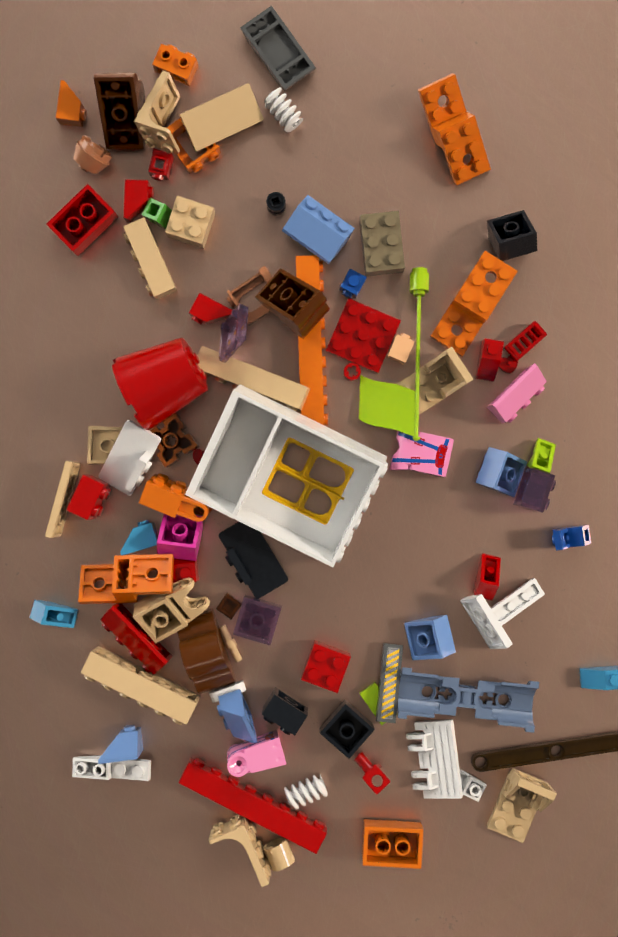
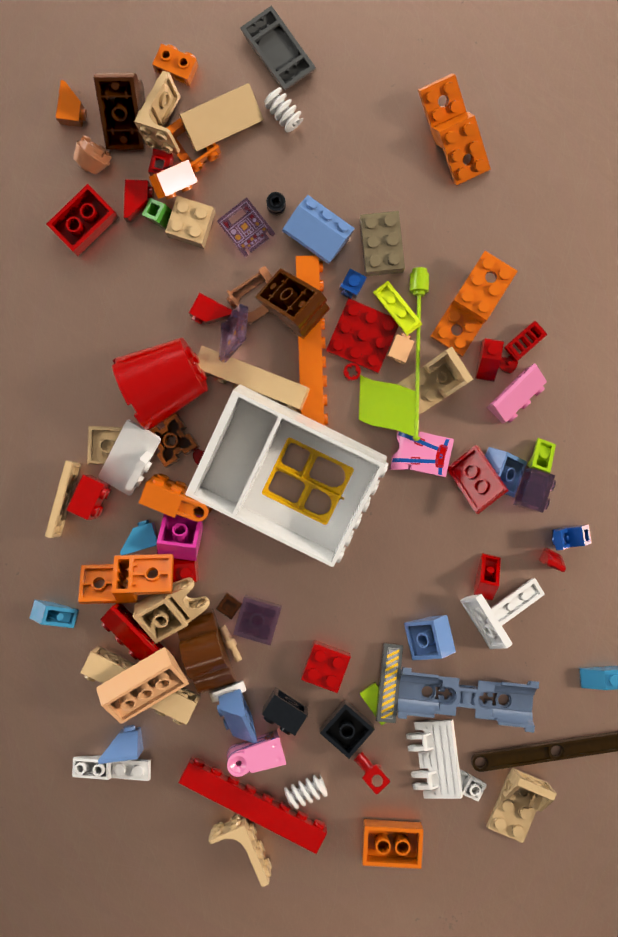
(141, 685): none -> light nougat slope
(150, 259): tan brick -> none
(173, 179): none -> brick
(248, 230): none -> container
(252, 559): black bracket -> none
(279, 854): tan piece -> none
(397, 308): none -> neon yellow tile
(477, 479): none -> tile
(512, 235): black brick -> none
(552, 559): none -> red slope

